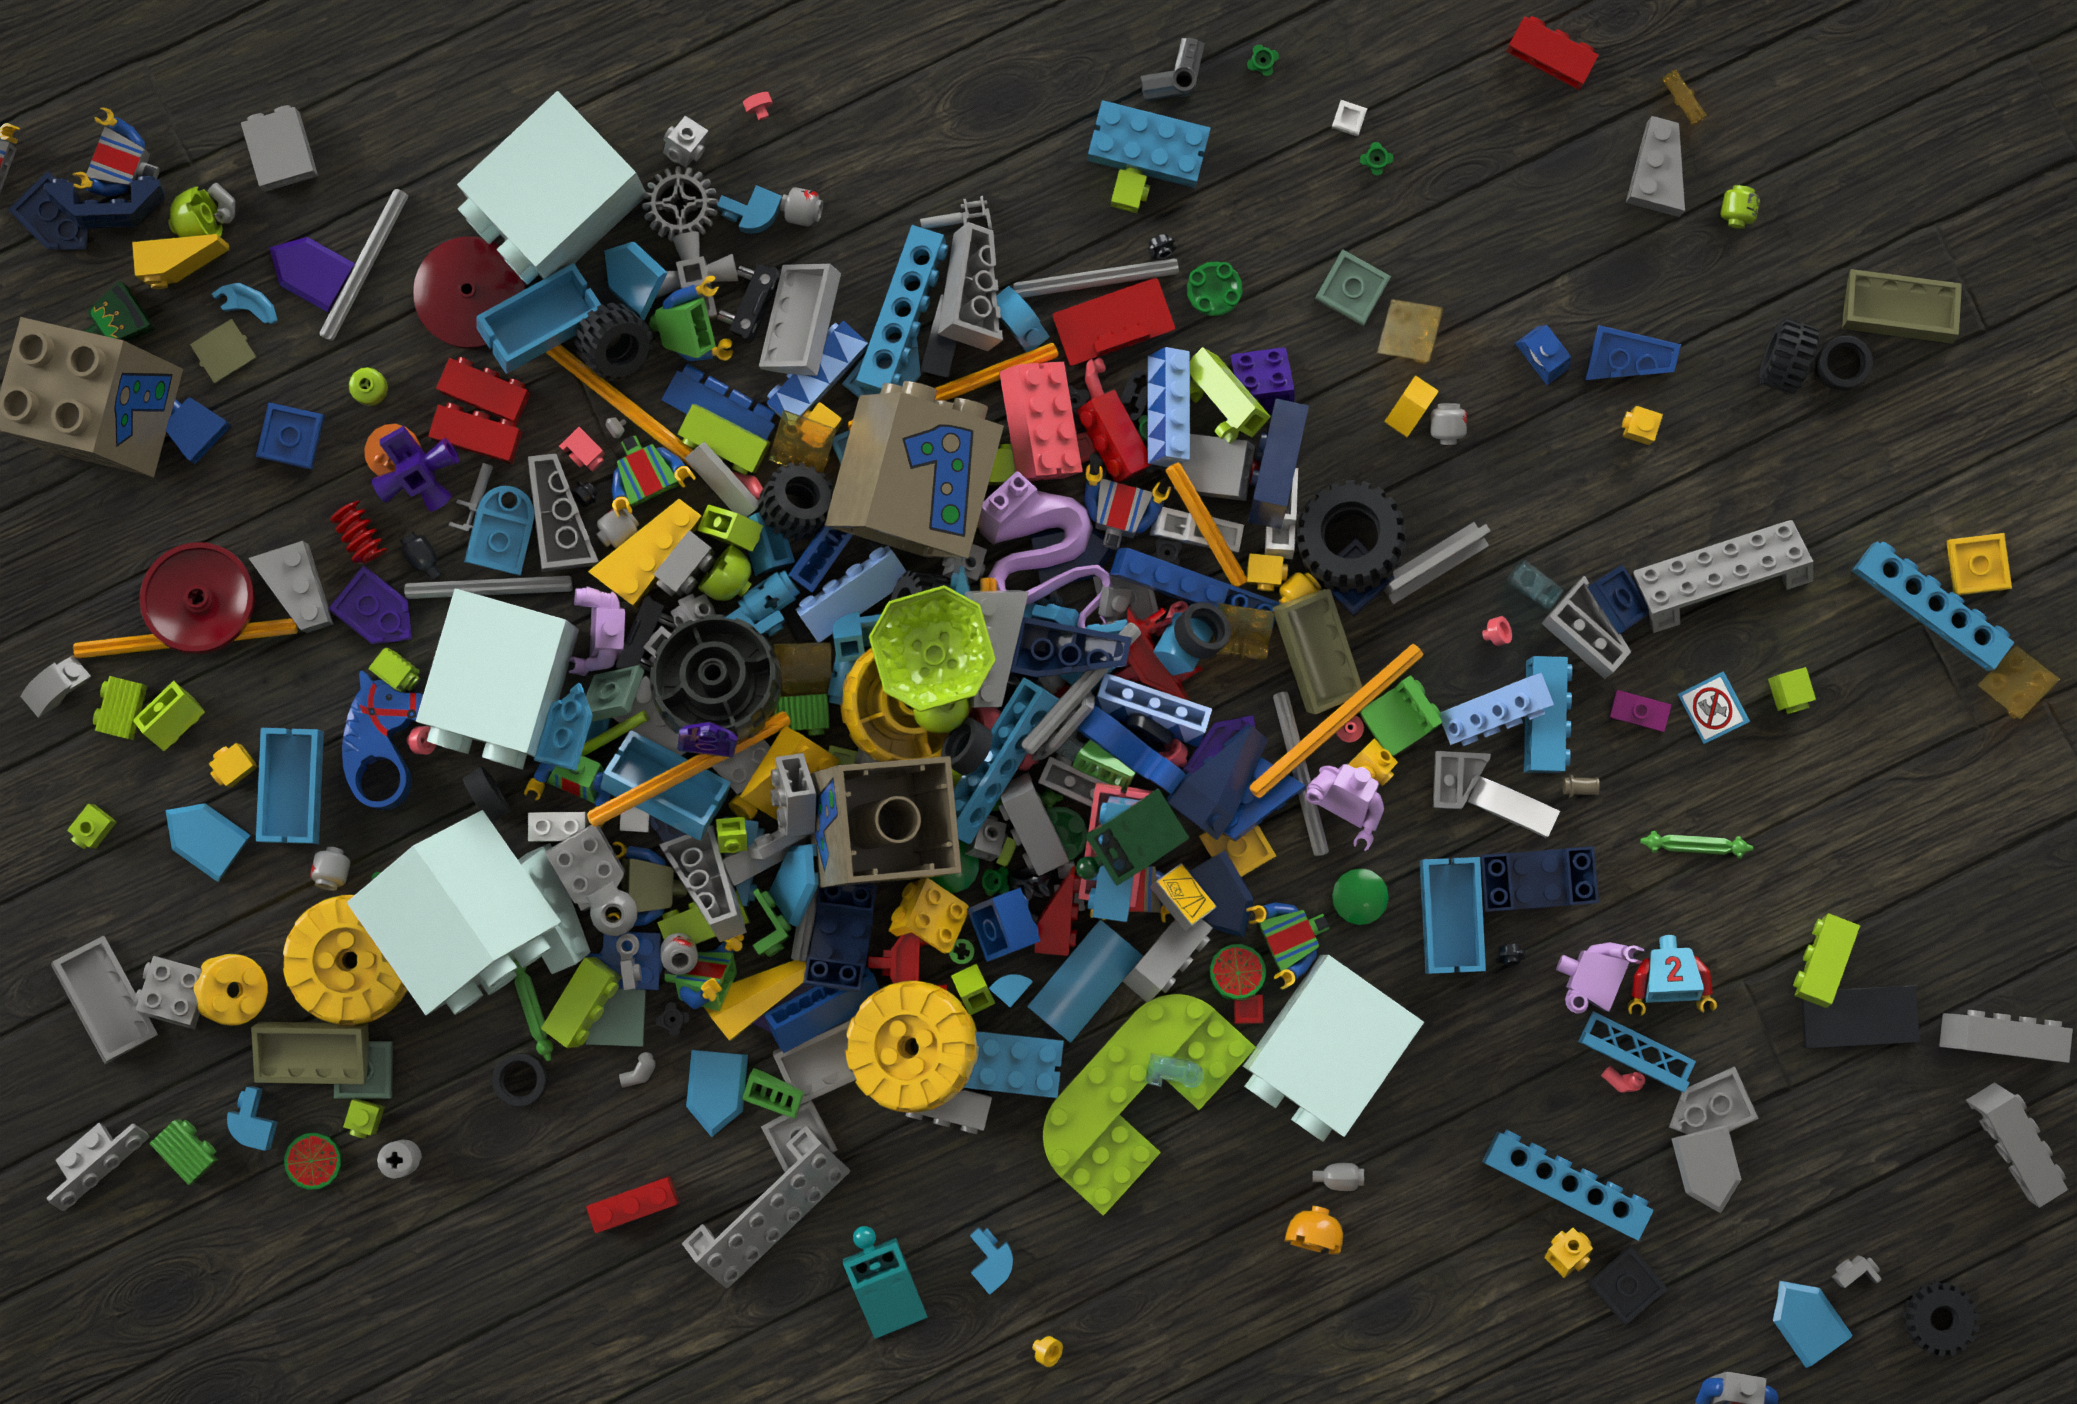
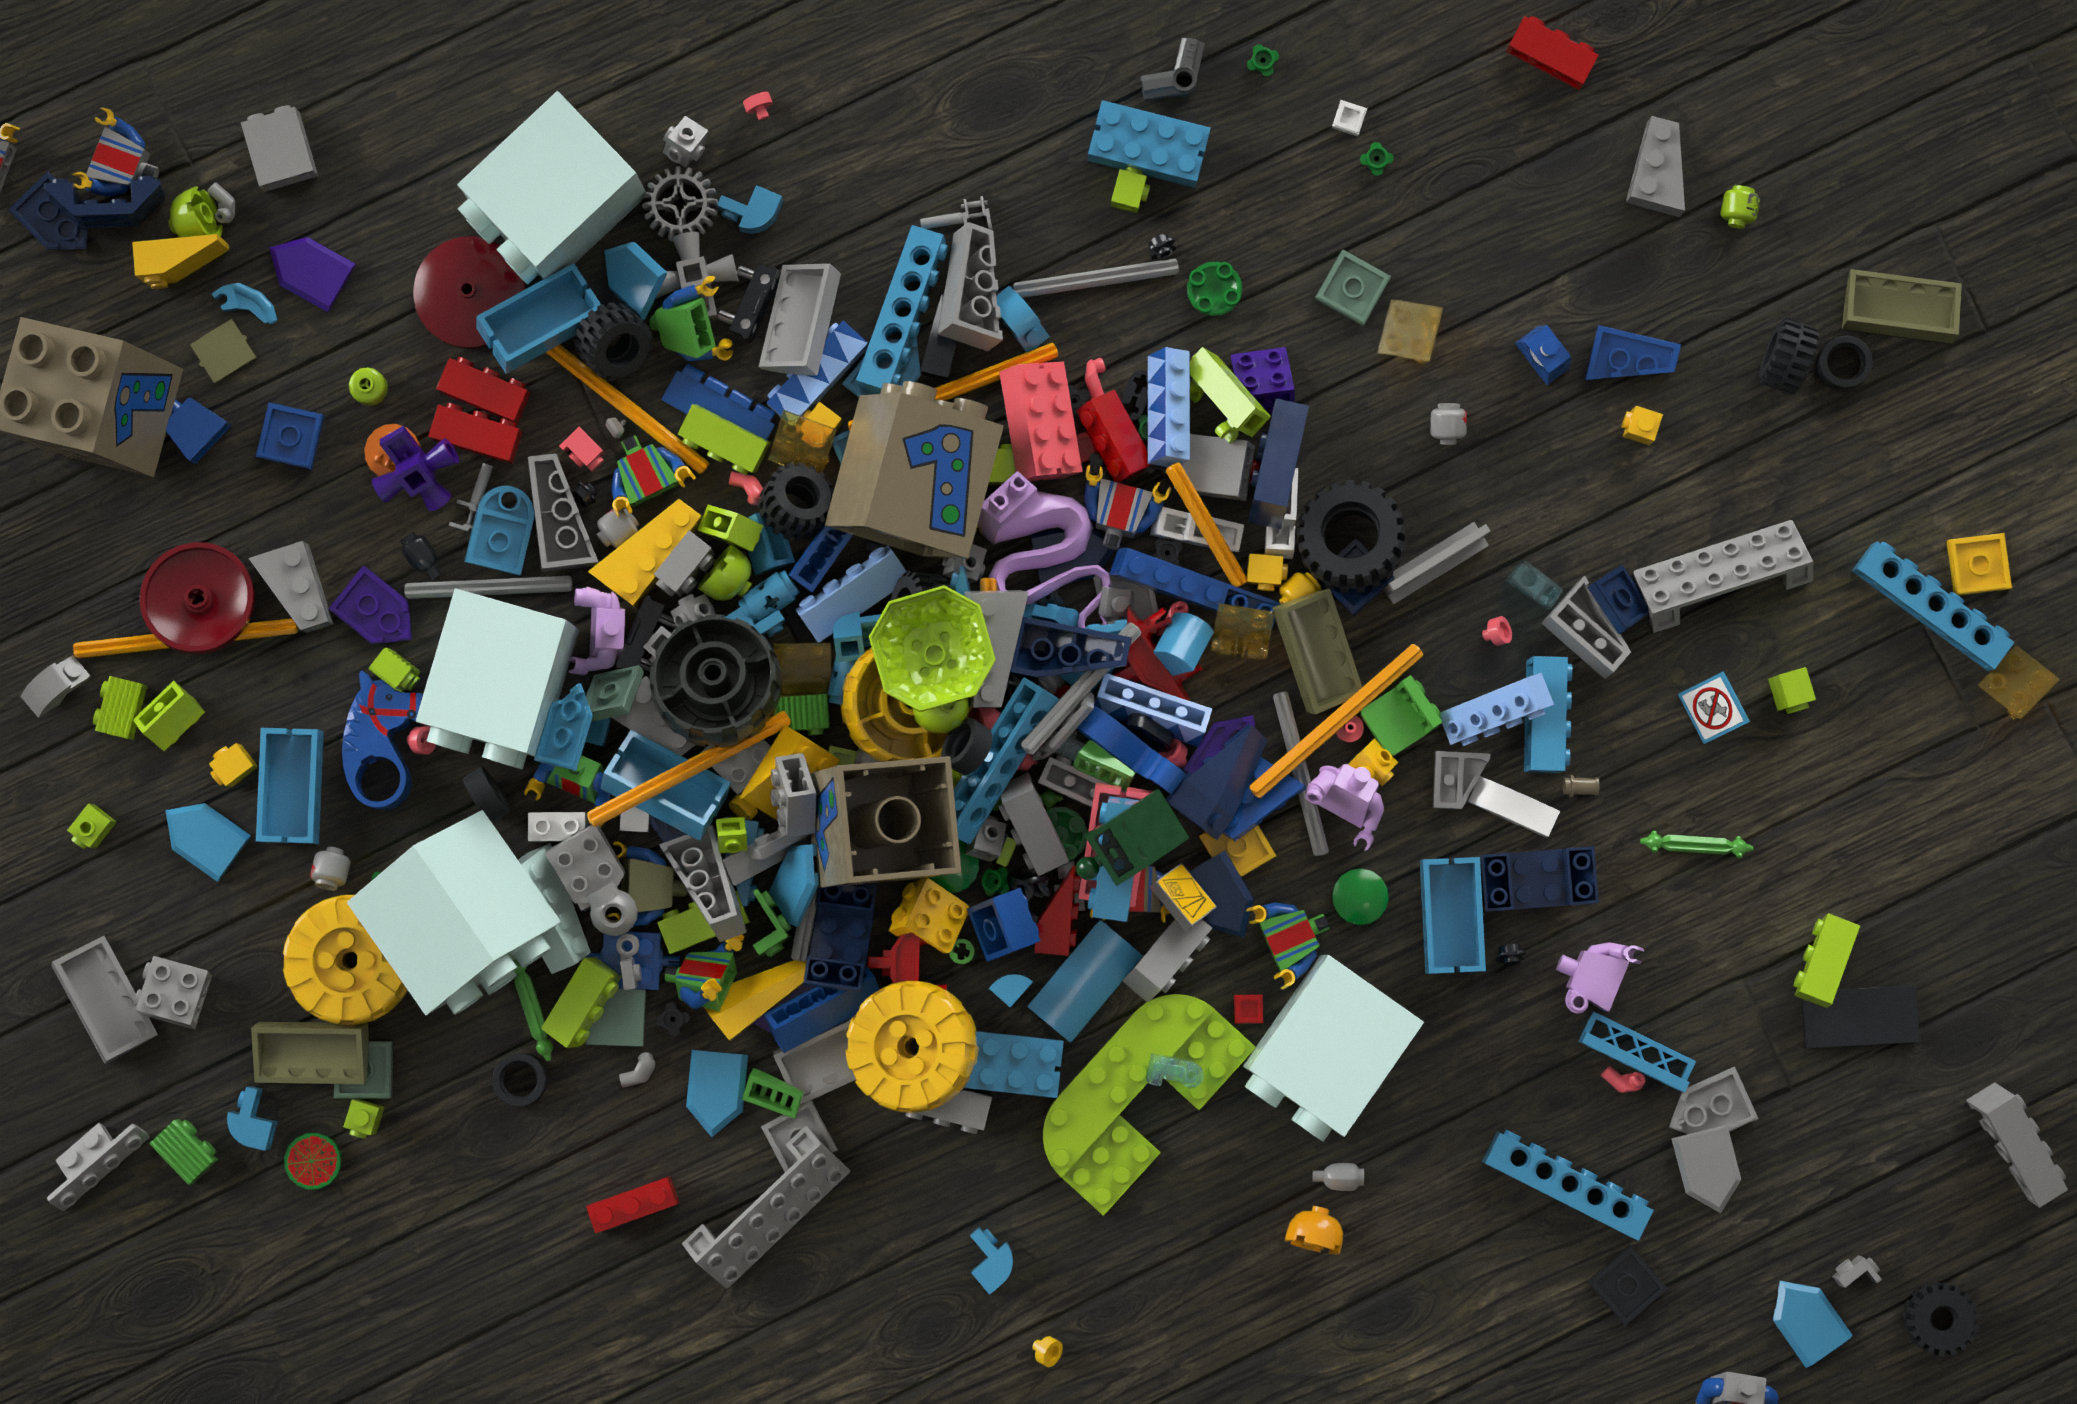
(119, 315): dark green torso -> none
(213, 984): yellow plate -> none
(357, 533): red piece -> none
(363, 264): light grey axle -> none
(404, 1149): light grey piece -> none
(615, 732): lime bar -> none
(679, 953): light grey head -> none
(707, 739): dark purple tile -> none
(722, 480): light grey tile -> none
(801, 207): light grey head -> none
(885, 1287): teal slope -> none
(973, 989): lime brick -> none
(1113, 321): red bracket -> none
(1214, 619): black tyre -> none
(1237, 972): tile -> none
(1411, 406): yellow slope -> none
(1569, 1252): yellow brick -> none
(1640, 711): magenta plate -> none
(1672, 976): medium azure torso -> none
(1684, 97): clear yellow pin -> none
(2006, 1037): light grey wedge -> none

